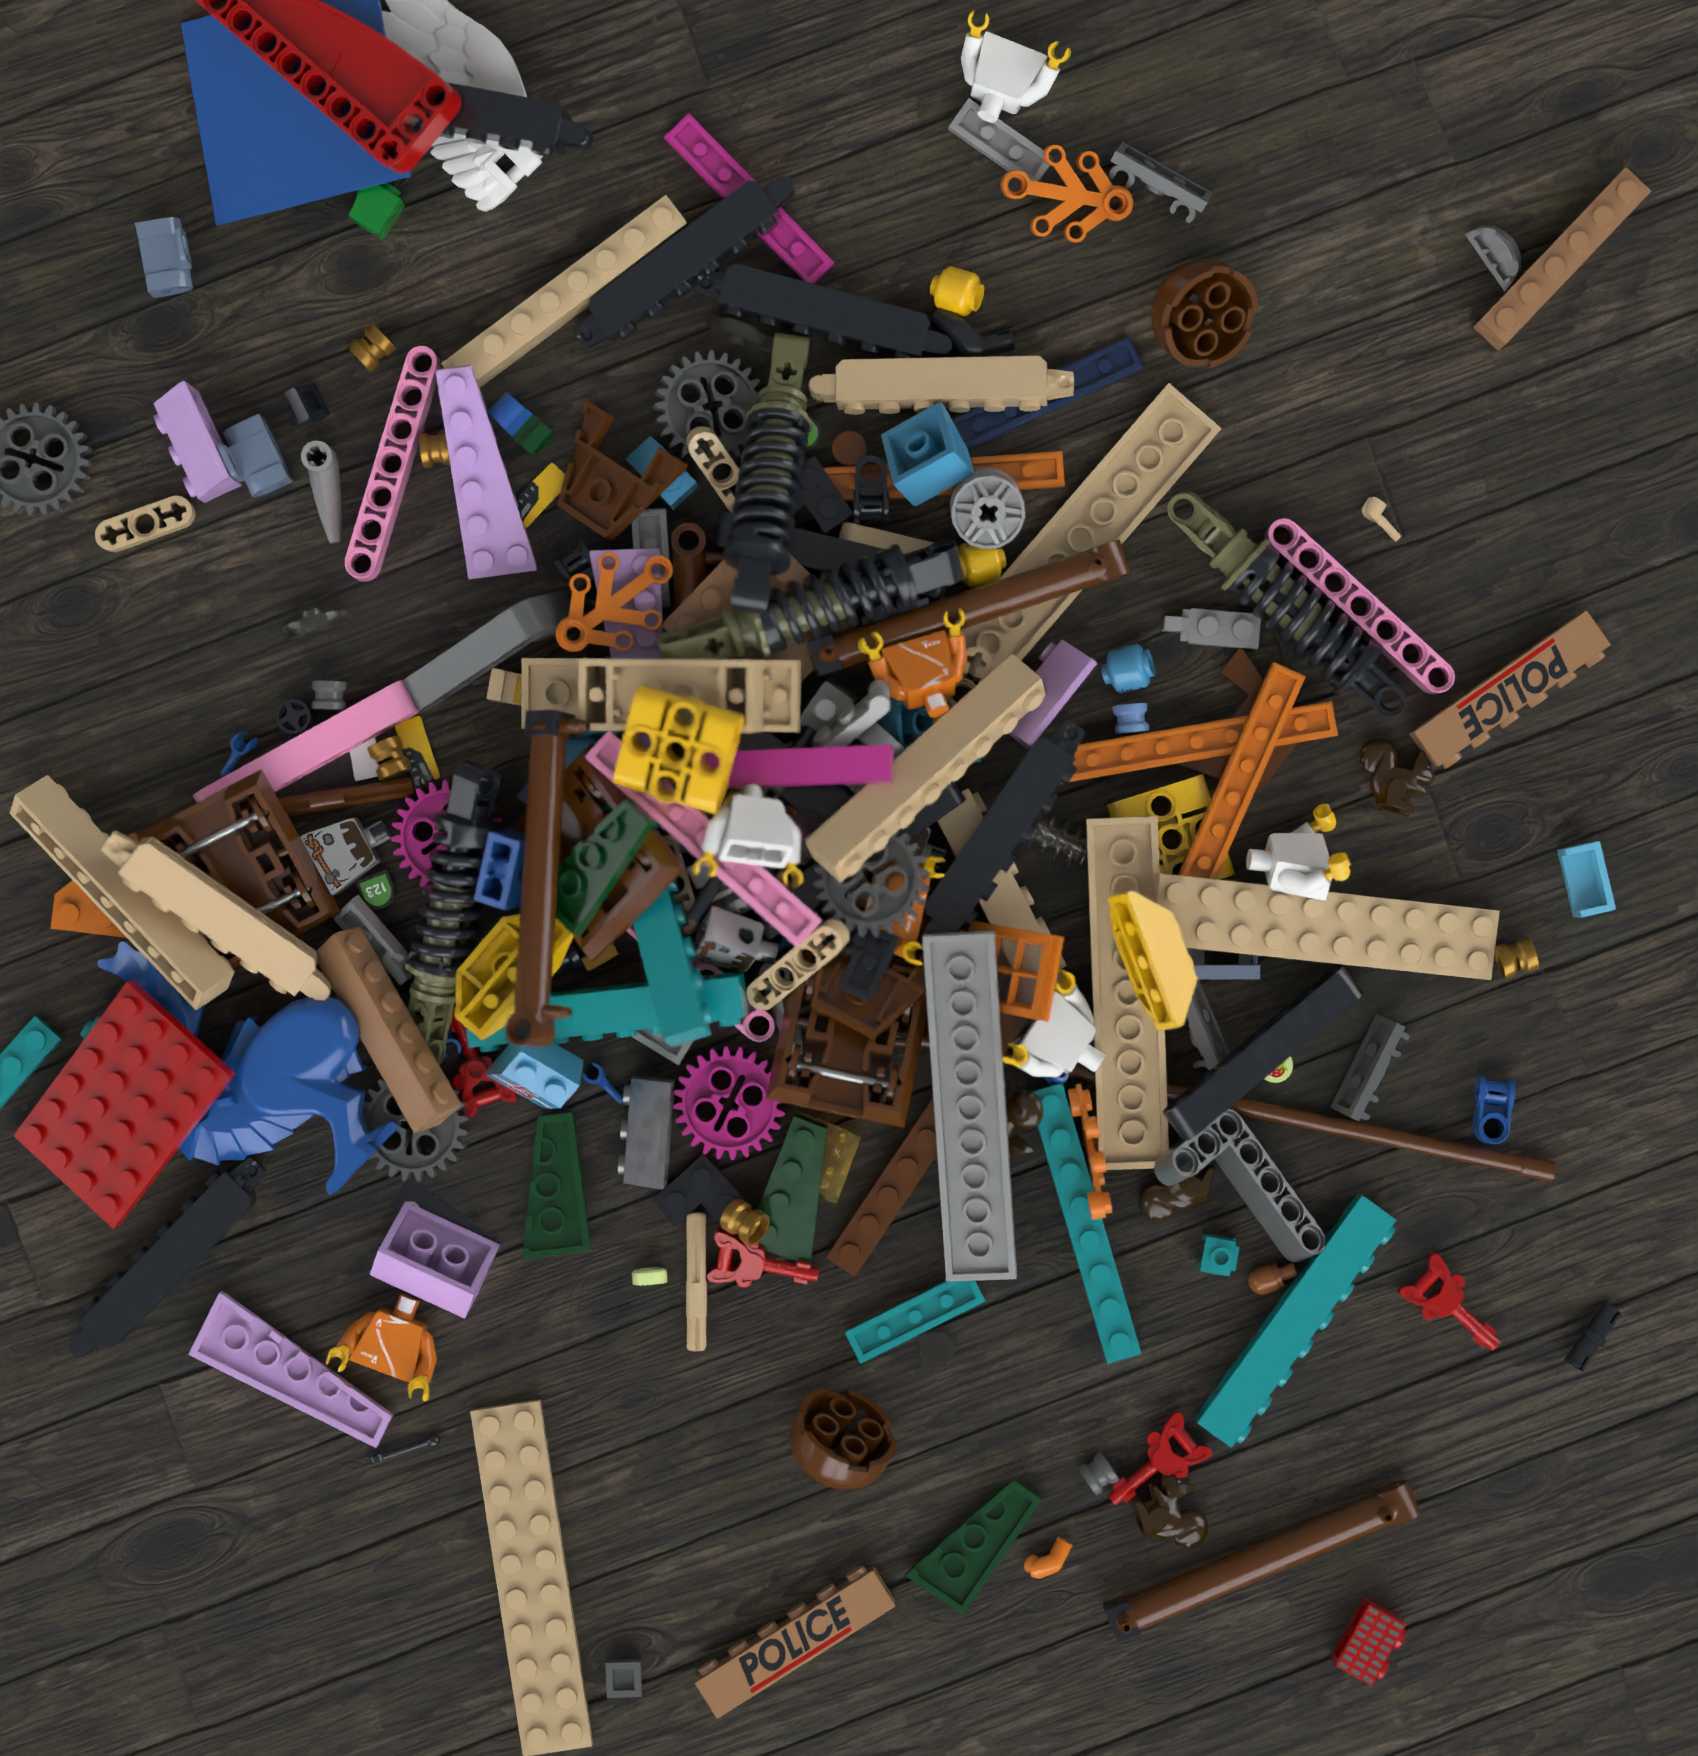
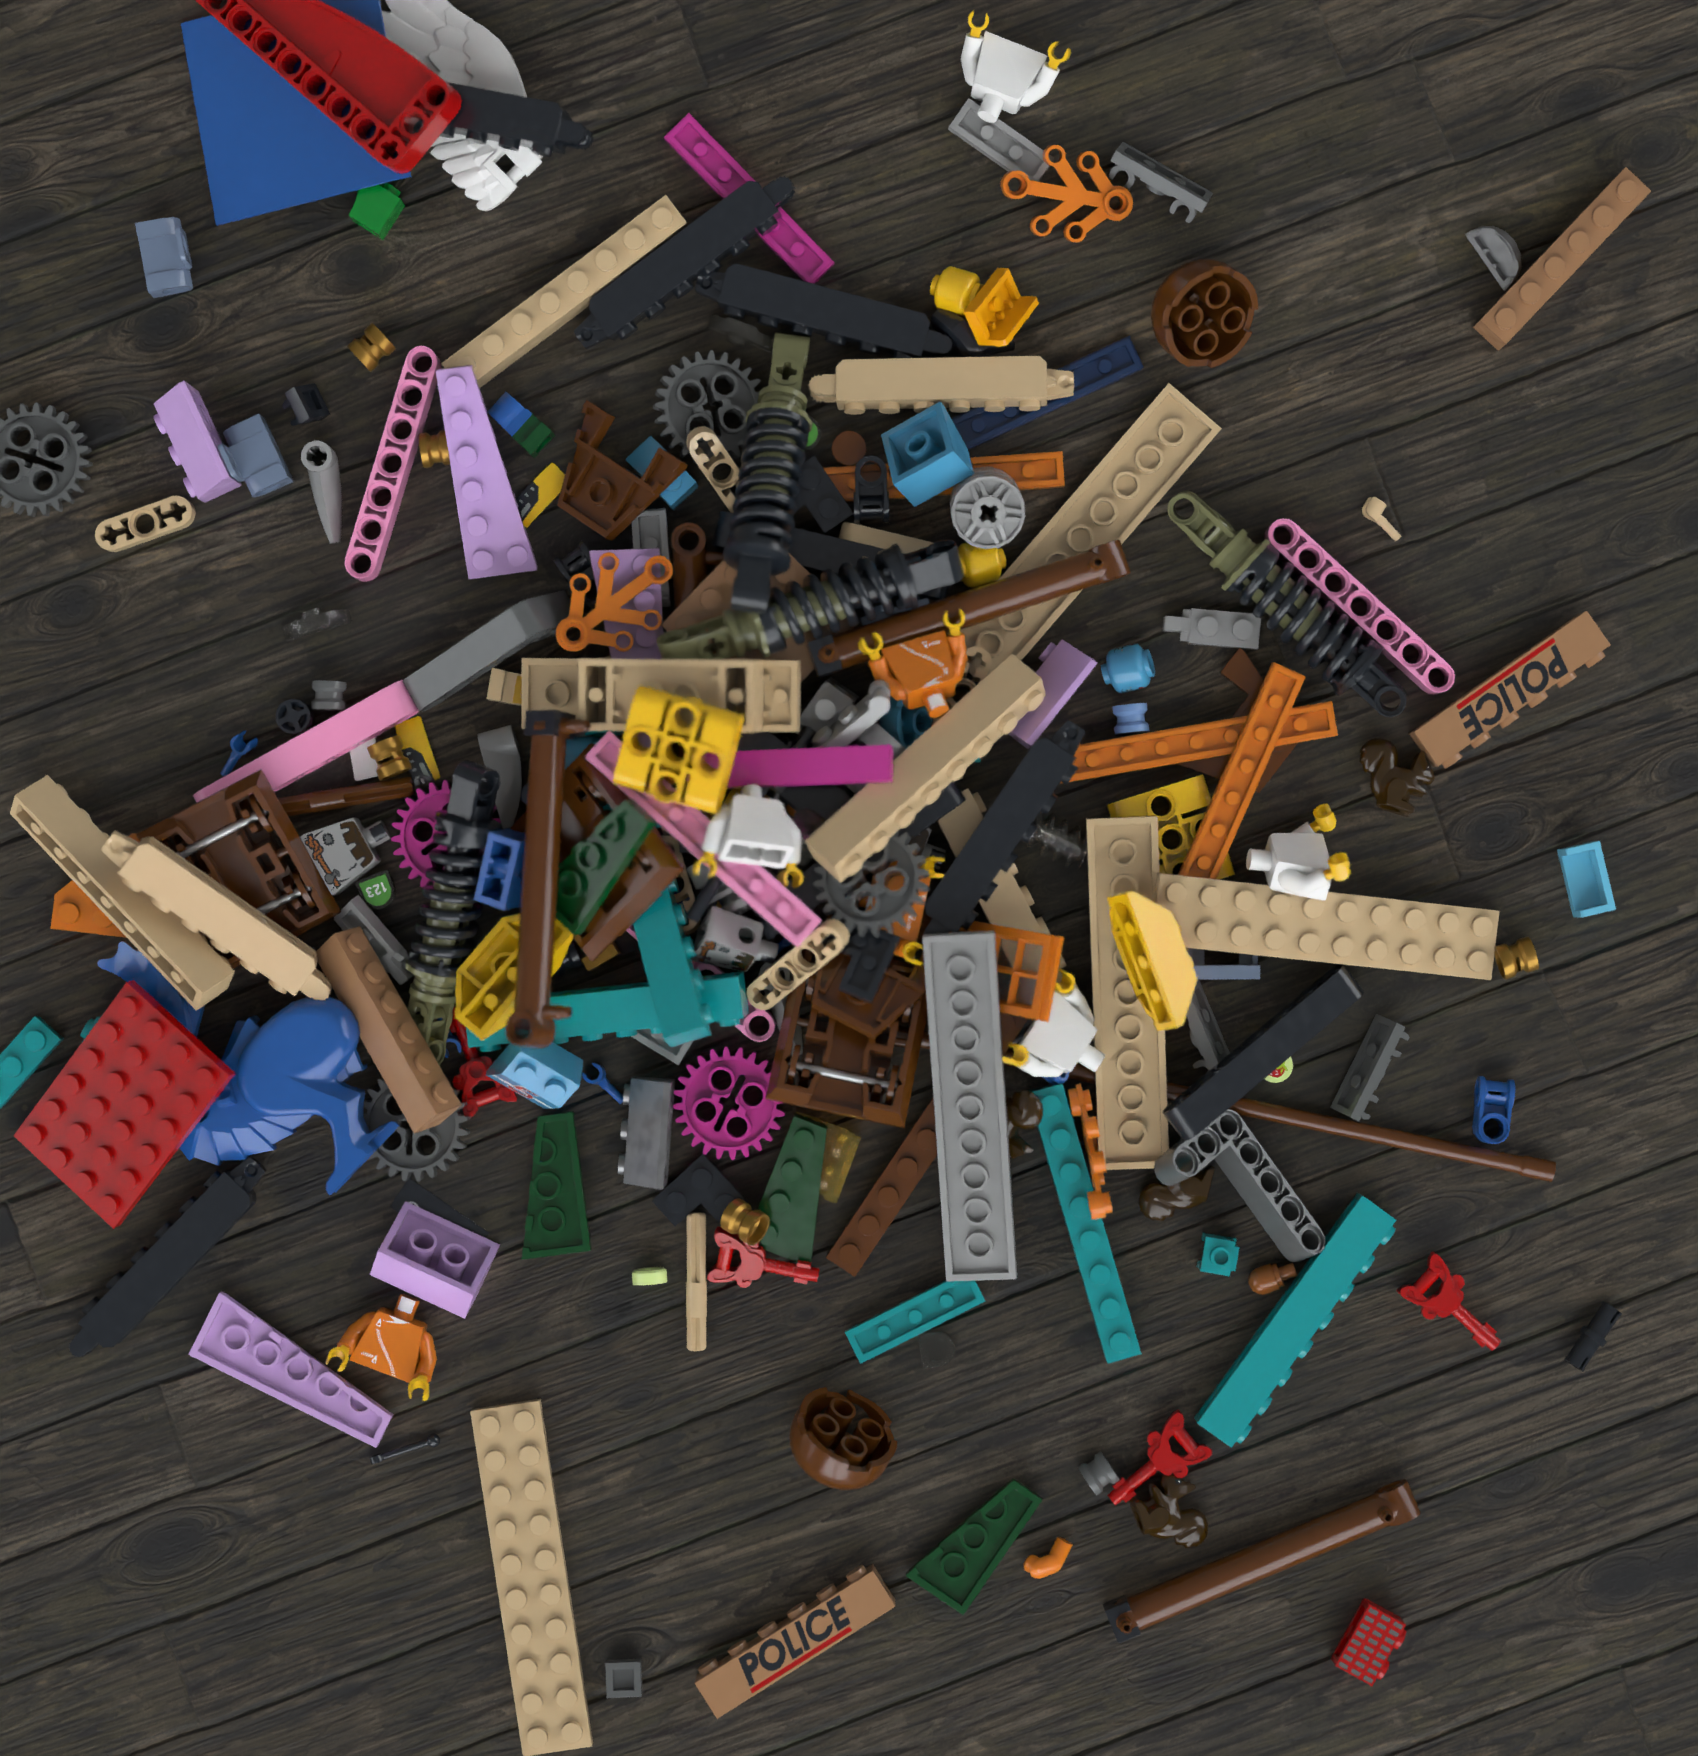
(502, 754): none -> light grey piece
(998, 310): none -> light orange bracket

